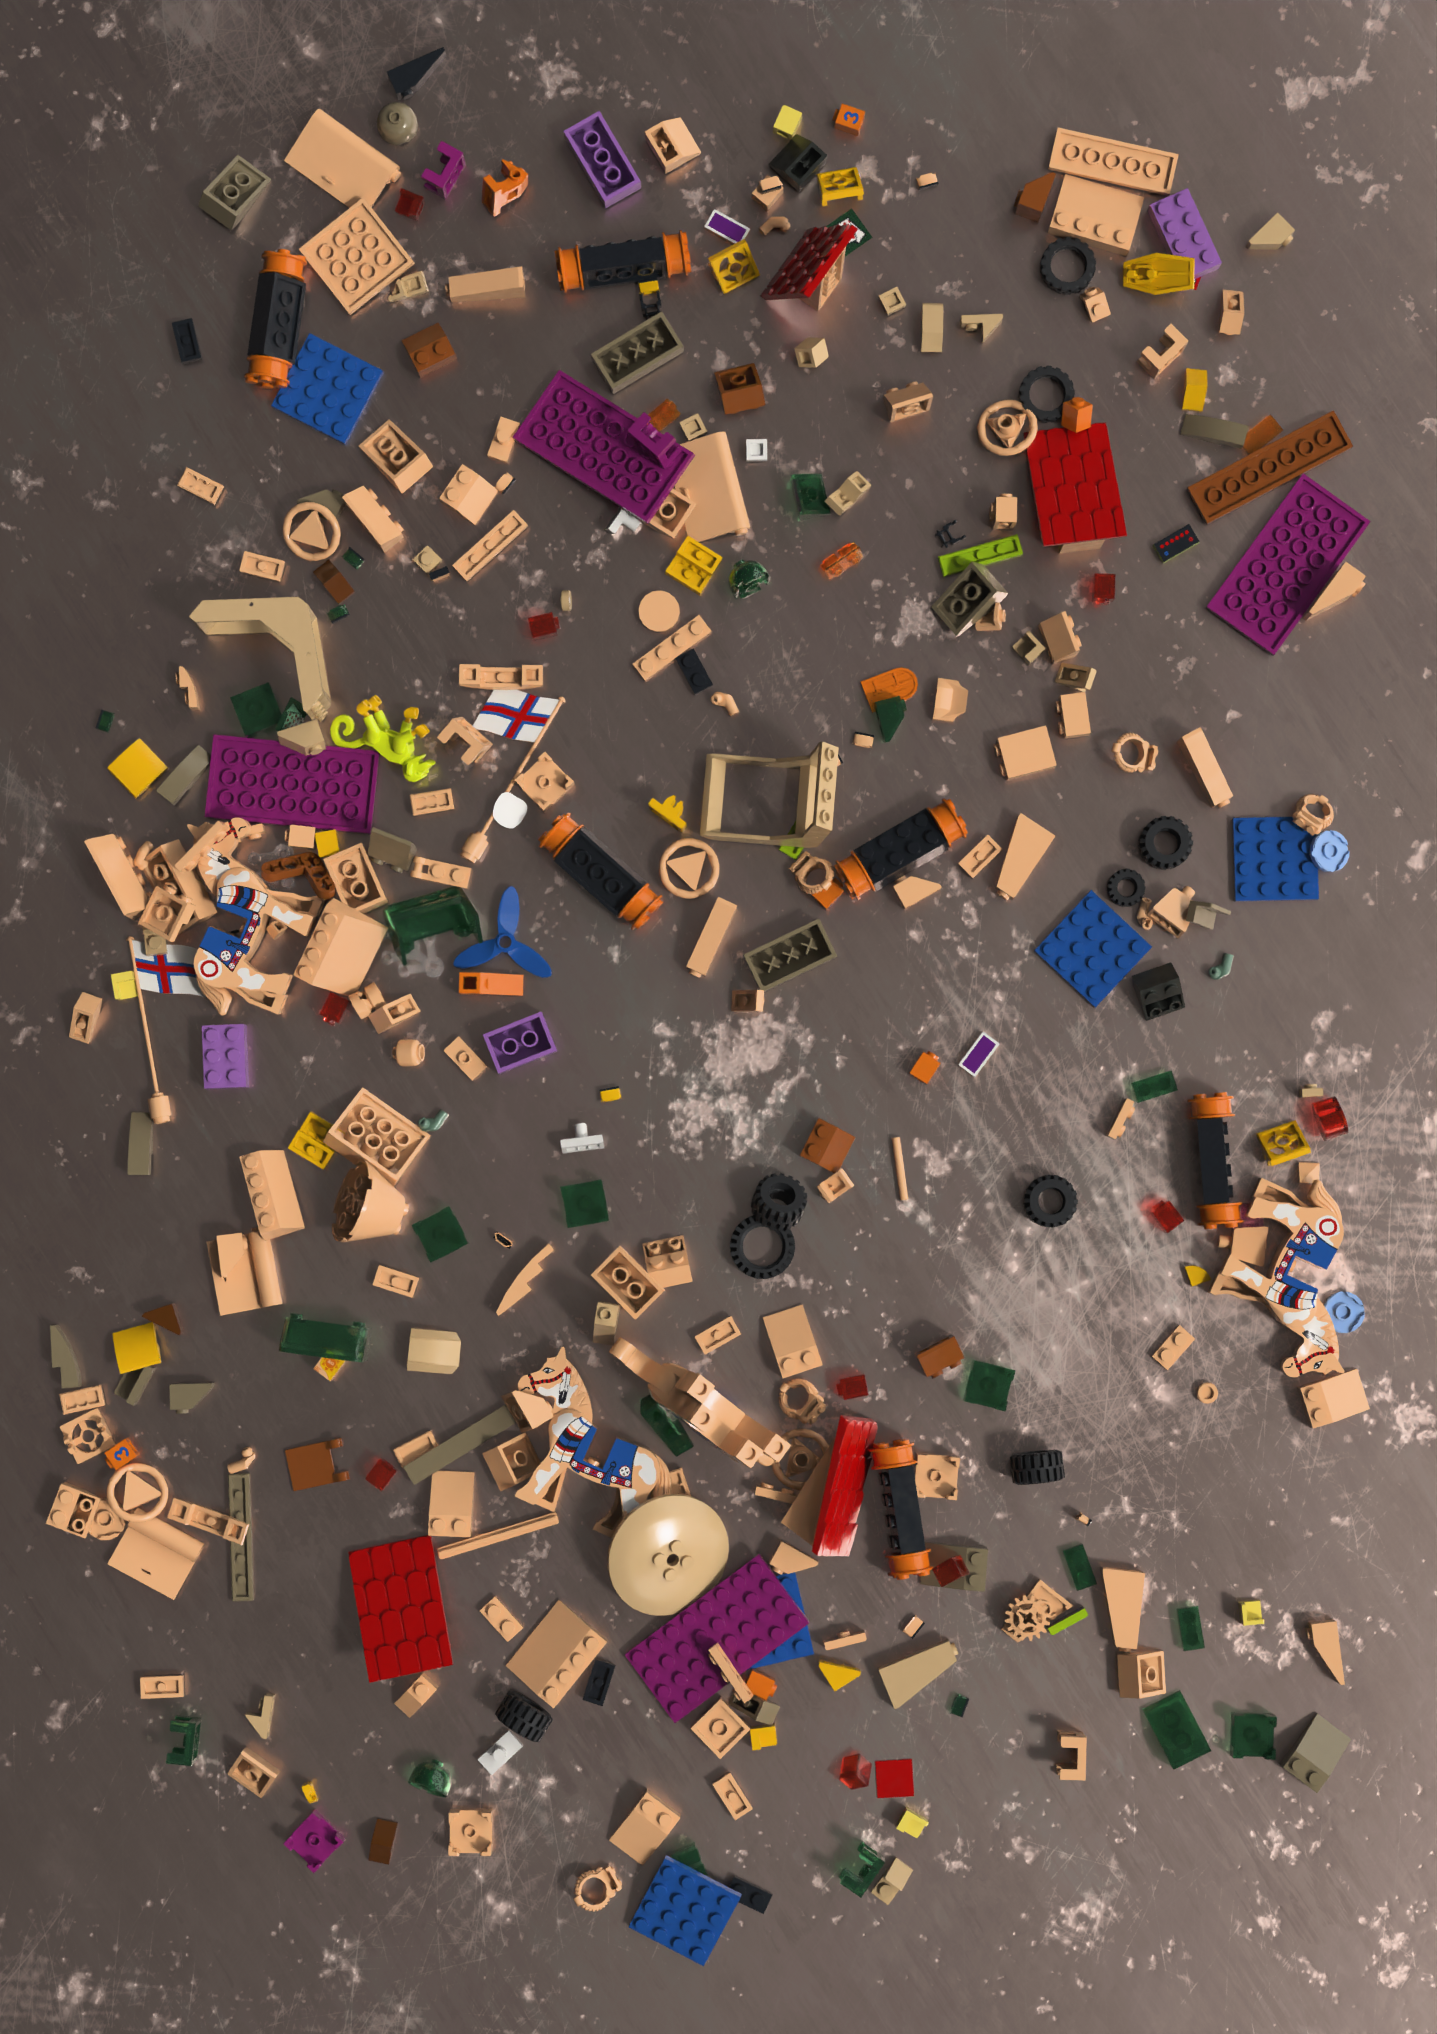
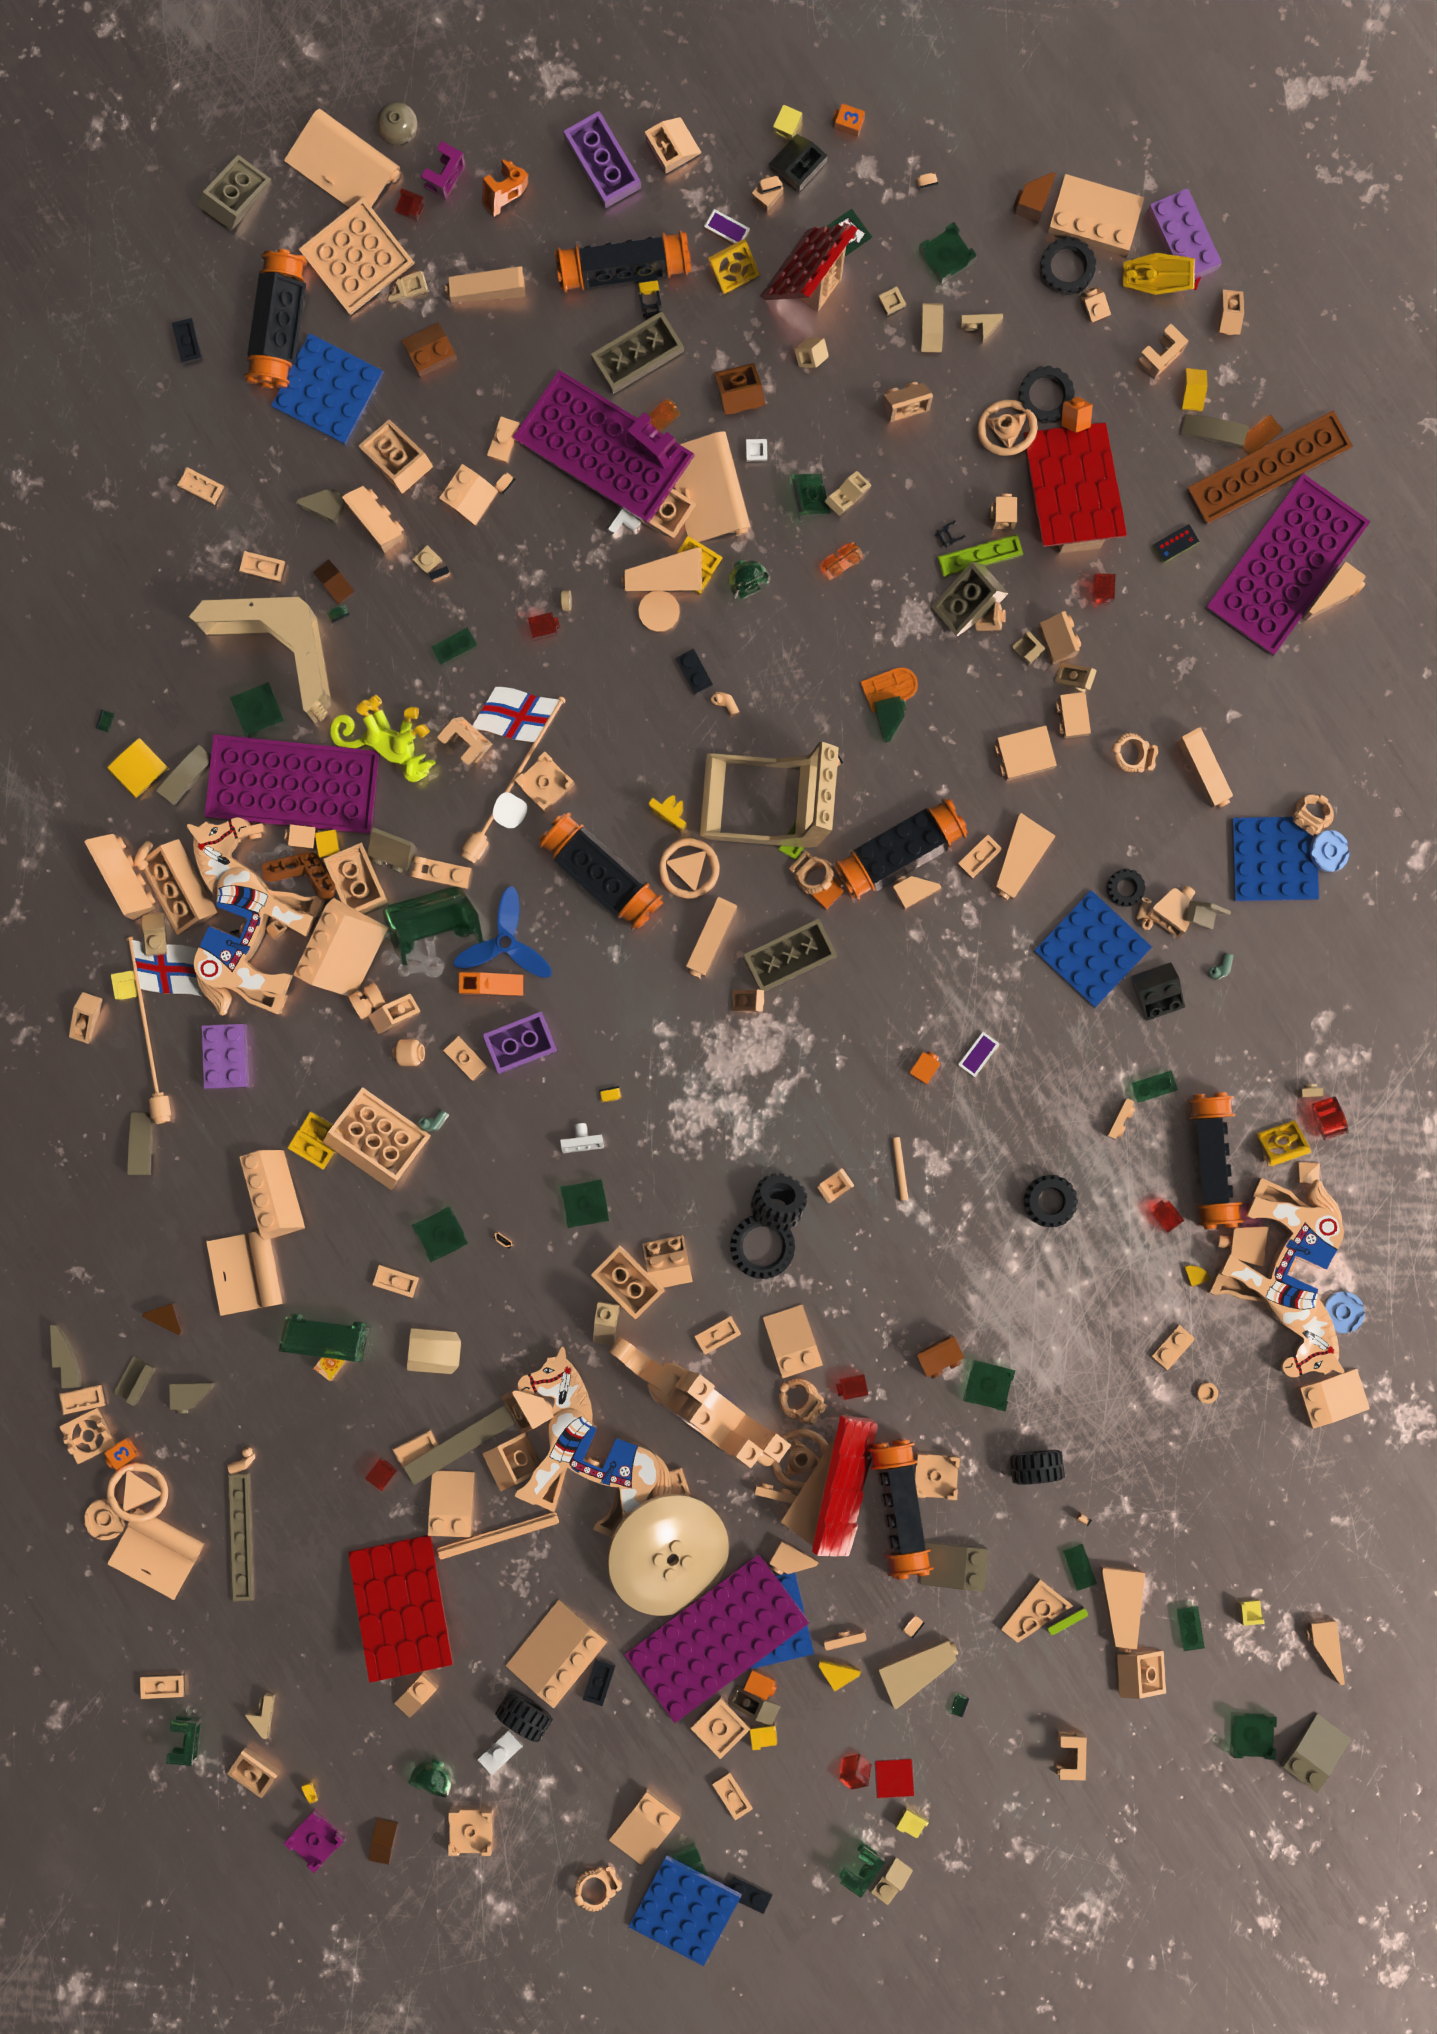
(73, 1510): light nougat slope -> none
(136, 1347): yellow slope -> none
(167, 912): light nougat plate -> none
(186, 683): light nougat slope -> none
(202, 847): light nougat plate -> none
(208, 1520): light nougat slope -> none
(230, 1251): light nougat slope -> none
(292, 715): clear green sticker -> none
(303, 738): tan slope -> none
(311, 531): light nougat piece -> none
(314, 1465): dark orange flag -> none
(334, 1009): clear red brick -> none
(353, 558): clear green piece -> none
(367, 1206): light nougat cone -> none
(412, 75): black slope -> none
(432, 802): light nougat plate -> none
(454, 646): none -> clear green plate
(490, 545): light nougat plate -> none
(500, 677): light nougat slope -> none
(501, 1618): light nougat plate -> none
(520, 1285): light nougat slope -> none
(665, 1425): clear green slope -> none
(670, 573): none -> light nougat slope
(671, 648): light nougat plate -> none
(693, 427): tan plate -> none
(729, 1673): light nougat plate -> none
(774, 222): light nougat arm -> none
(827, 1146): dark orange slope -> none
(828, 179): yellow piece -> none
(863, 739): light nougat piece -> none
(947, 254): none -> clear green panel
(949, 700): light nougat slope -> none
(950, 1570): clear red panel -> none
(1039, 1626): light nougat gear -> none
(1113, 161): light nougat plate -> none
(1176, 1730): clear green slope -> none
(1181, 834): black tyre -> none
(1272, 234): tan slope -> none

